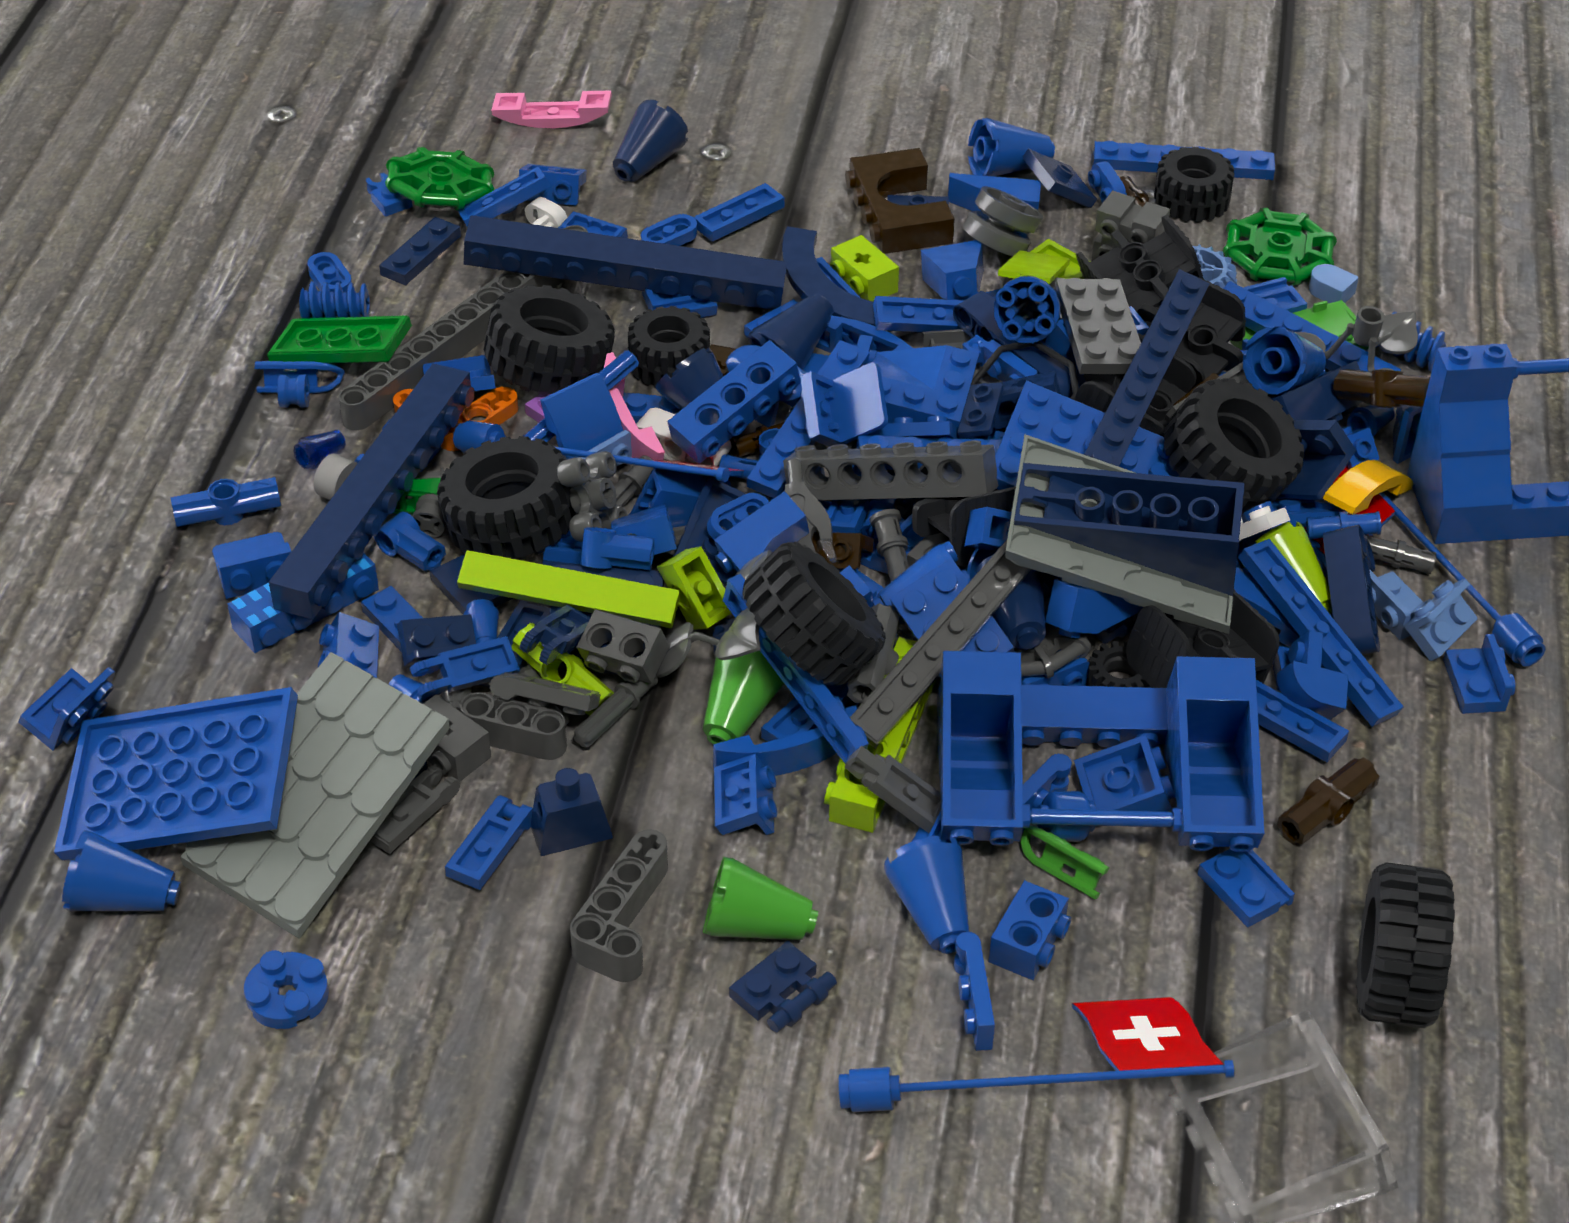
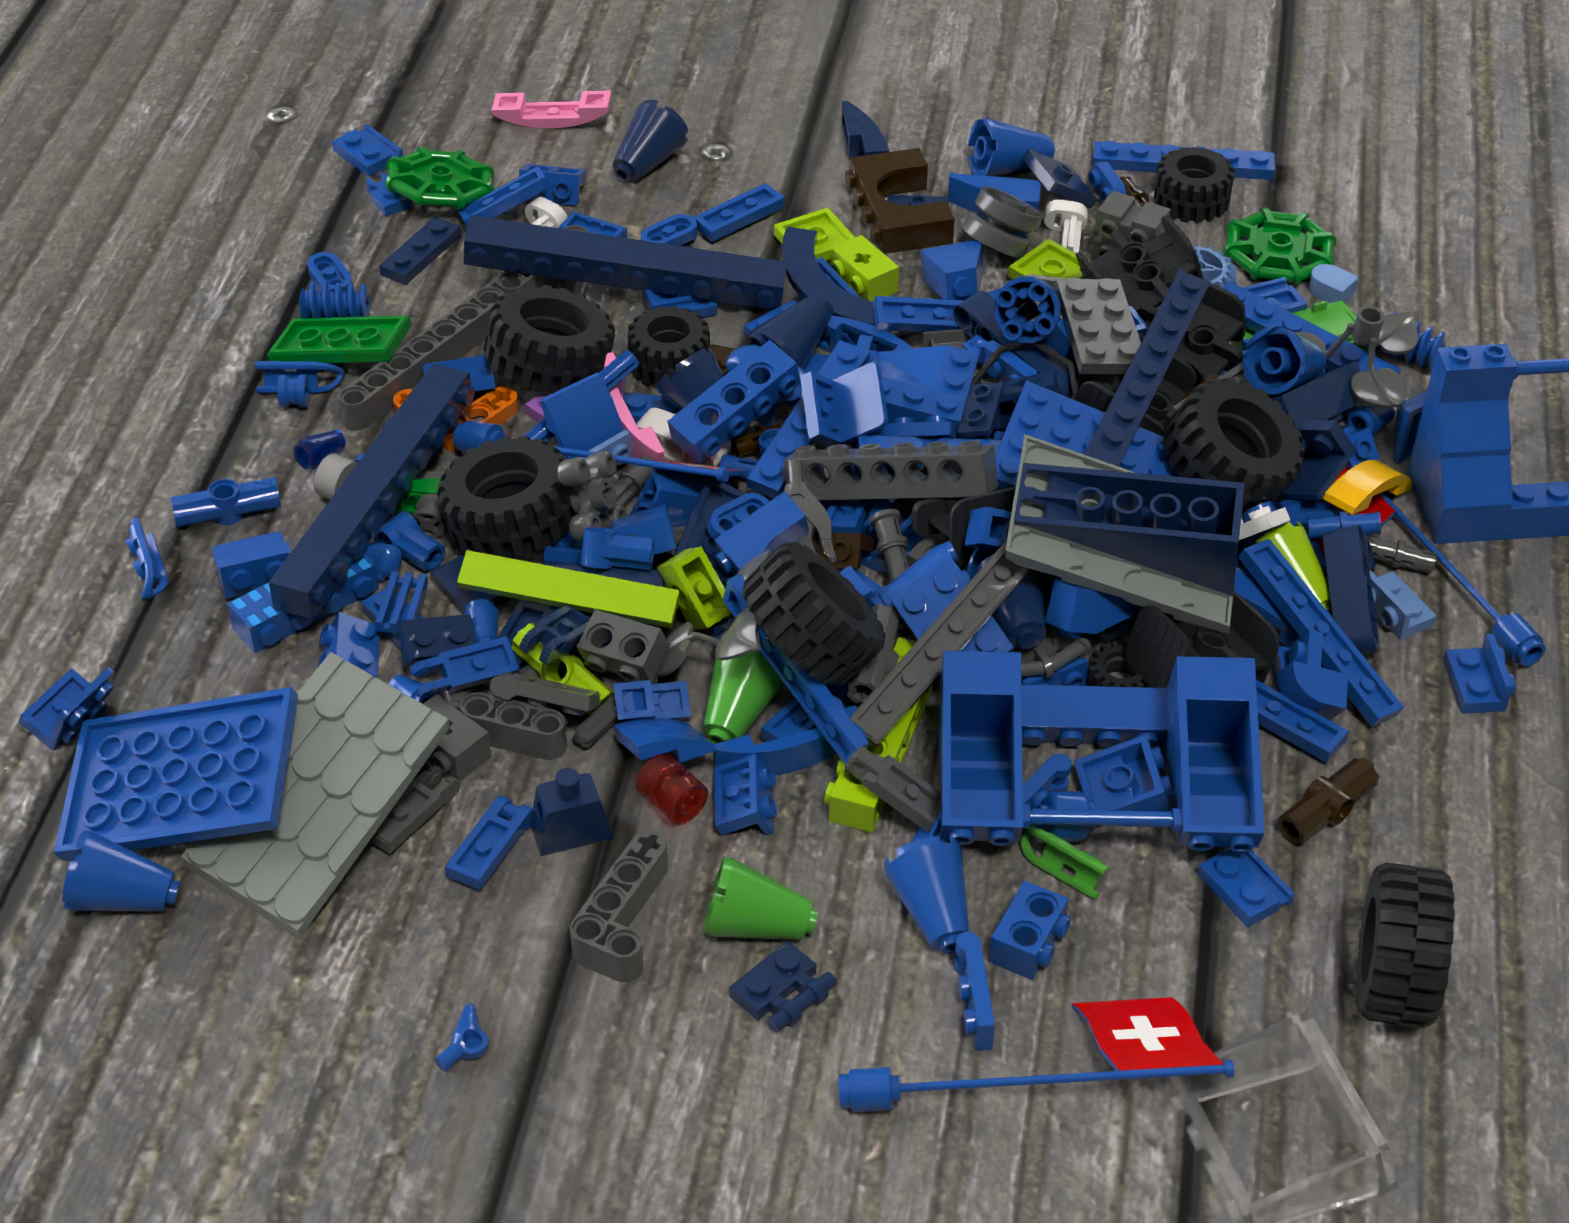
(149, 562): none -> blue piece
(283, 969): blue plate -> none
(366, 149): none -> blue plate
(386, 558): none -> blue piece
(386, 605): none -> blue tile
(466, 1042): none -> blue animal
(648, 700): none -> blue slope
(662, 735): none -> blue slope
(671, 789): none -> clear red wheel
(828, 227): none -> lime plate
(860, 133): none -> dark blue slope
(1034, 264): lime piece -> none
(1071, 222): none -> white piece
(1381, 387): dark brown piece -> none
(1442, 619): medium blue bracket -> none

